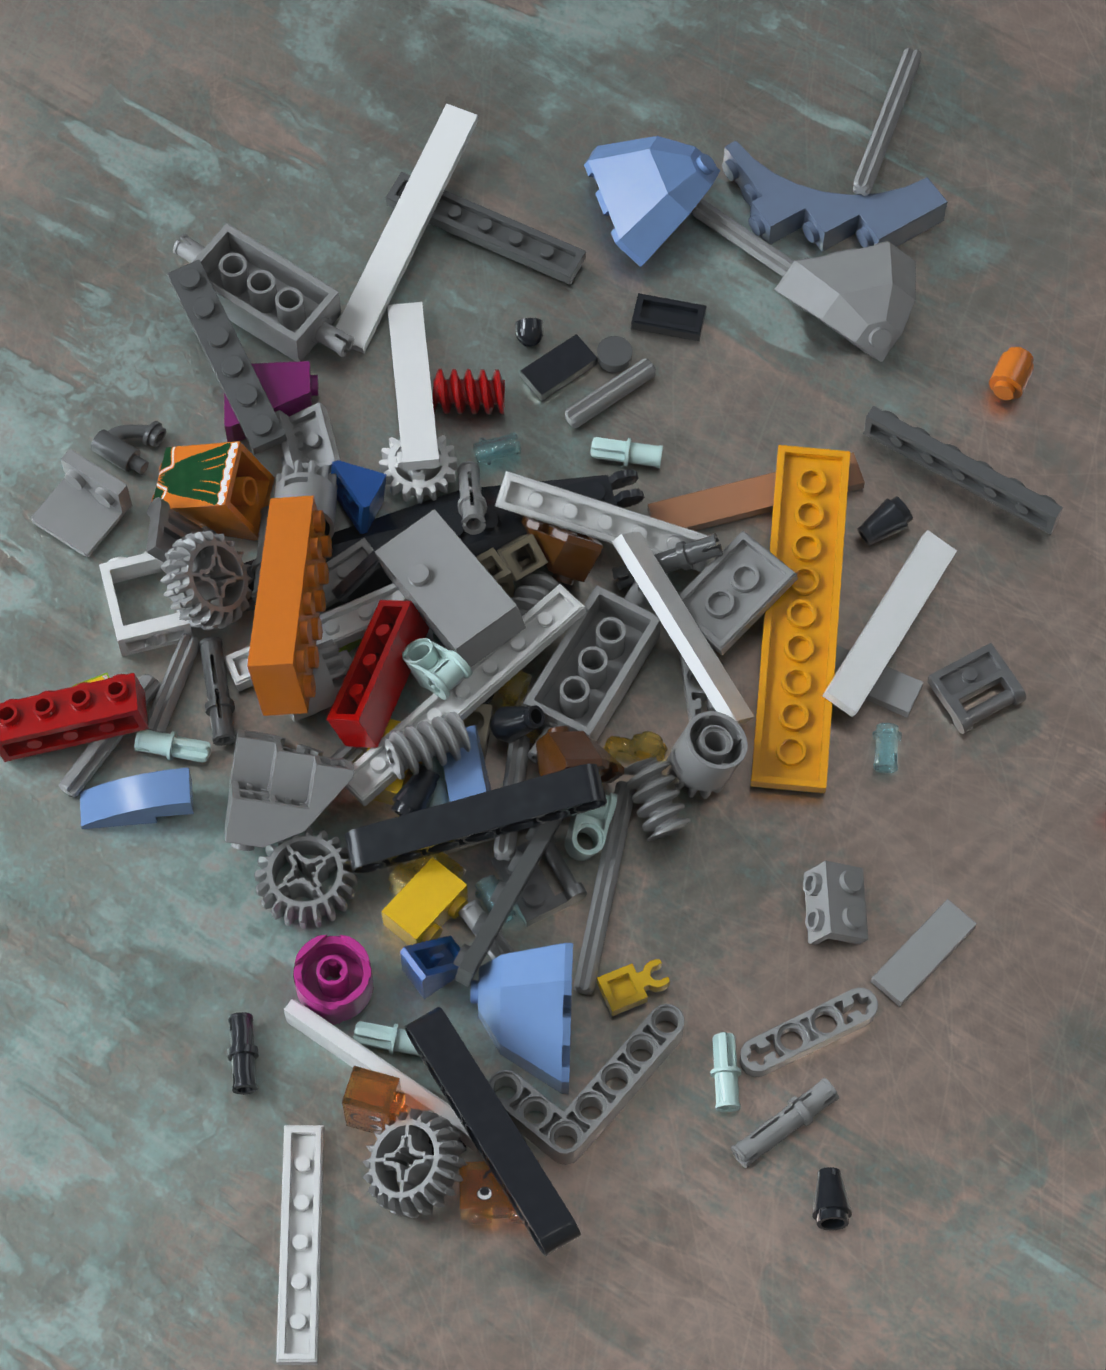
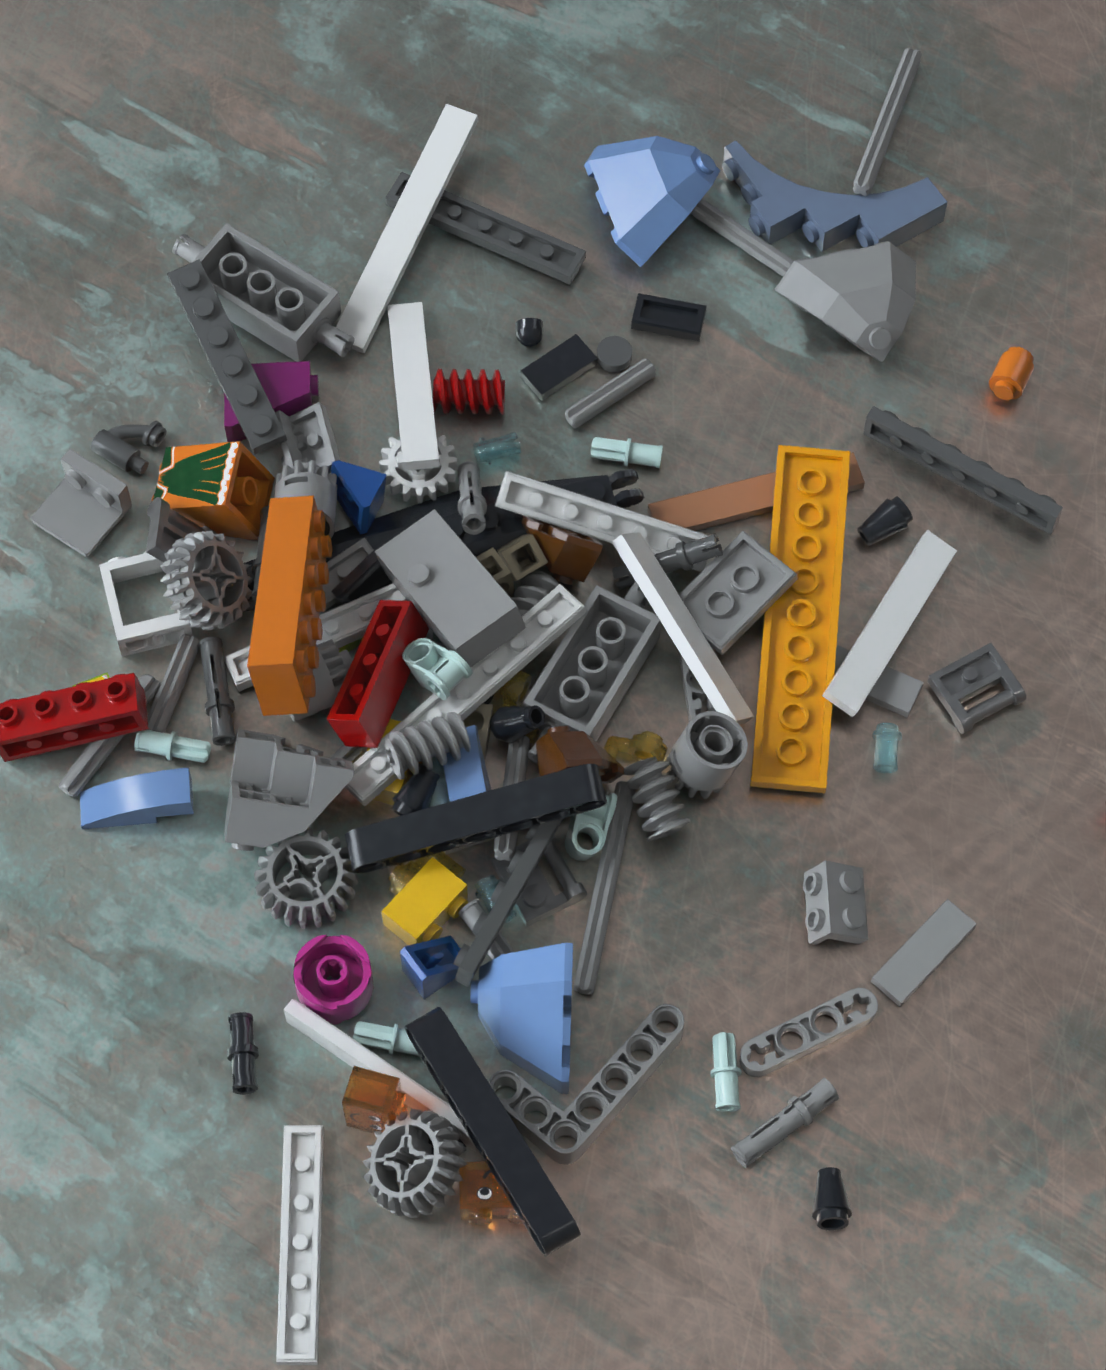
(627, 988): yellow plate -> none

